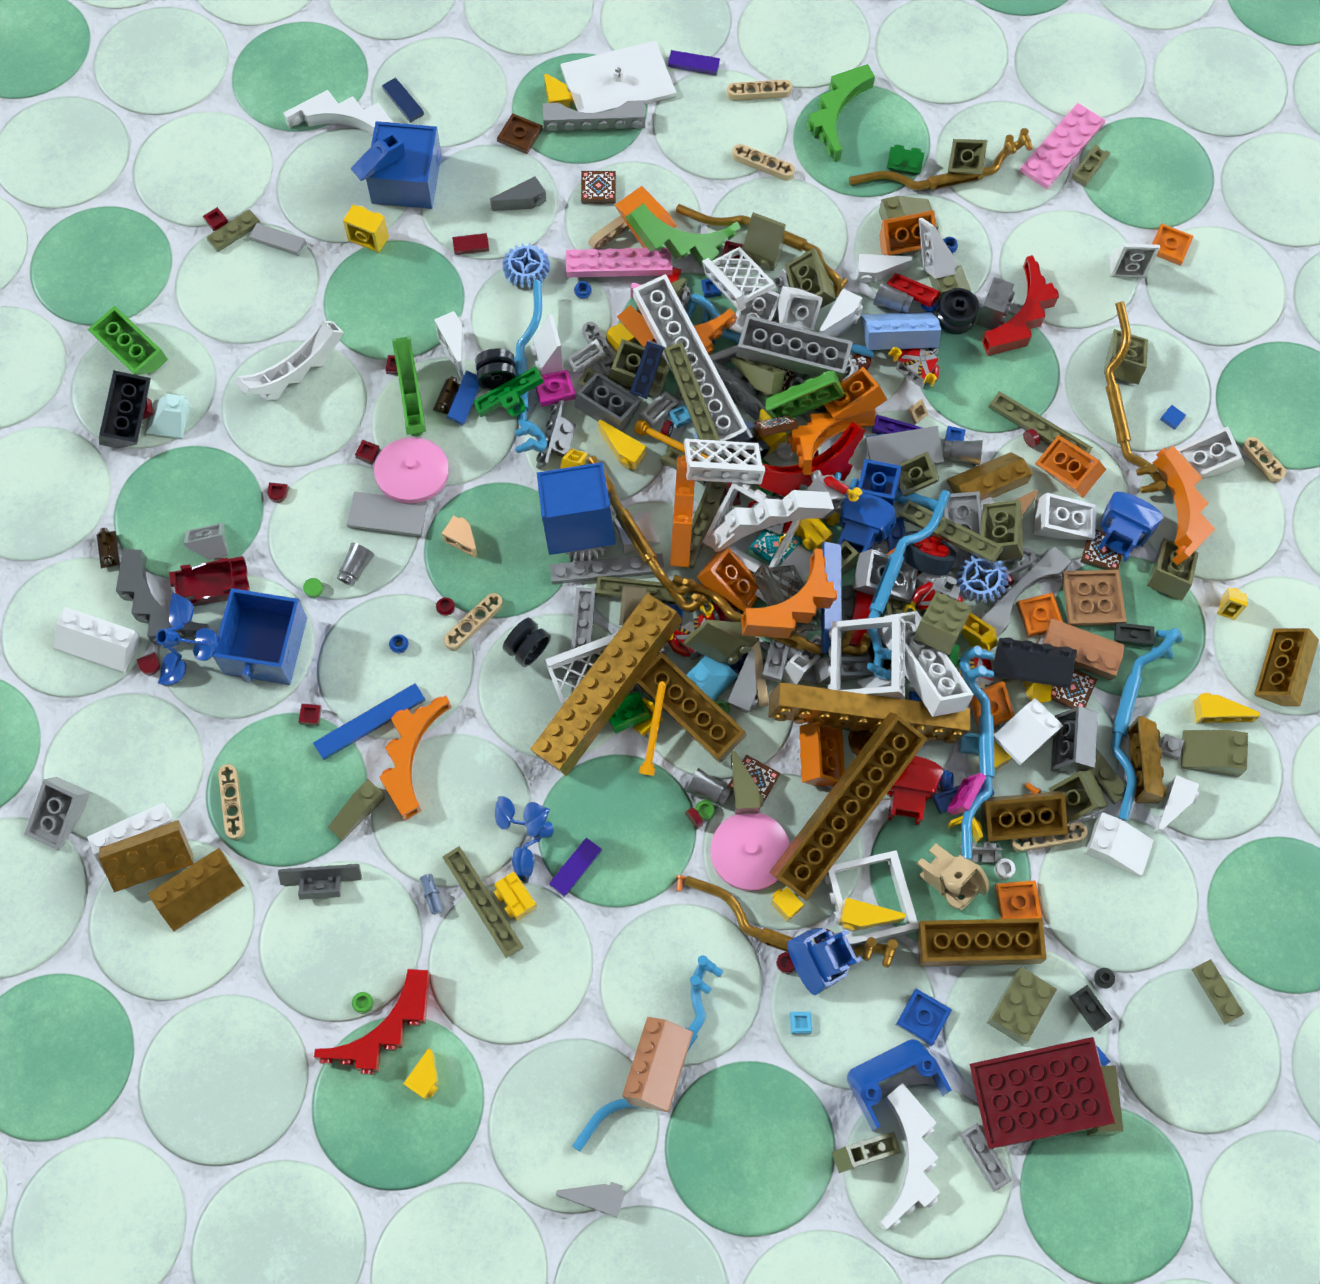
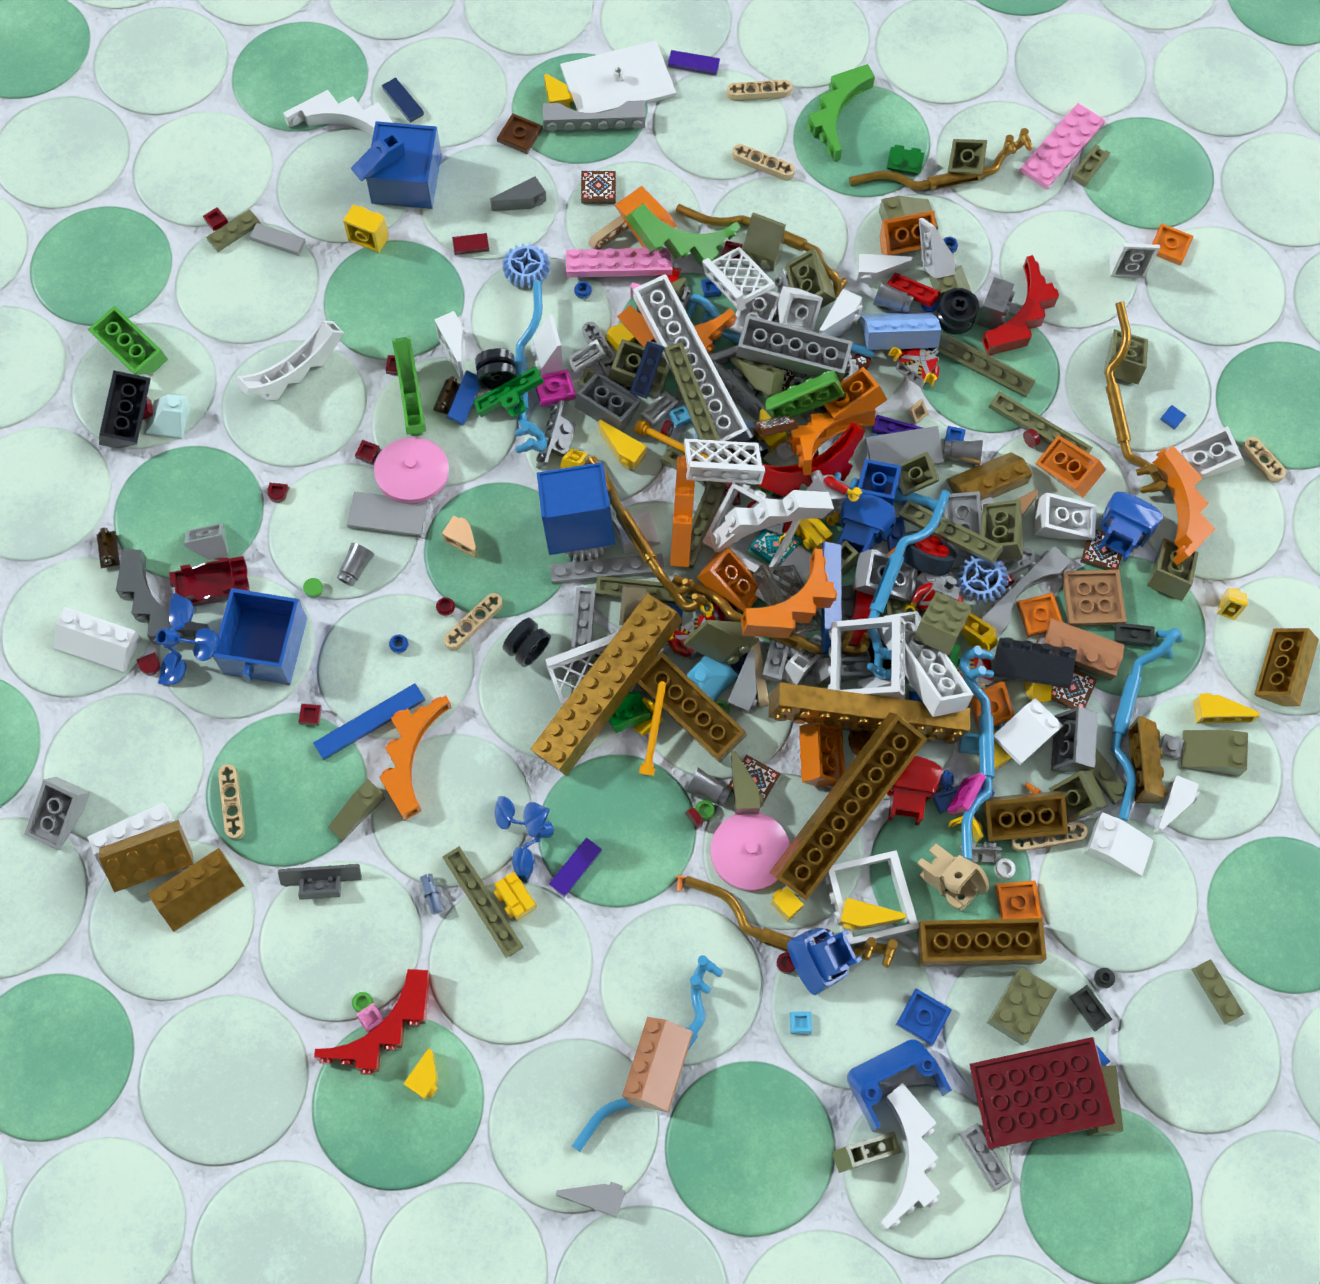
(370, 1017): none -> bright pink tile
(985, 364): none -> olive plate

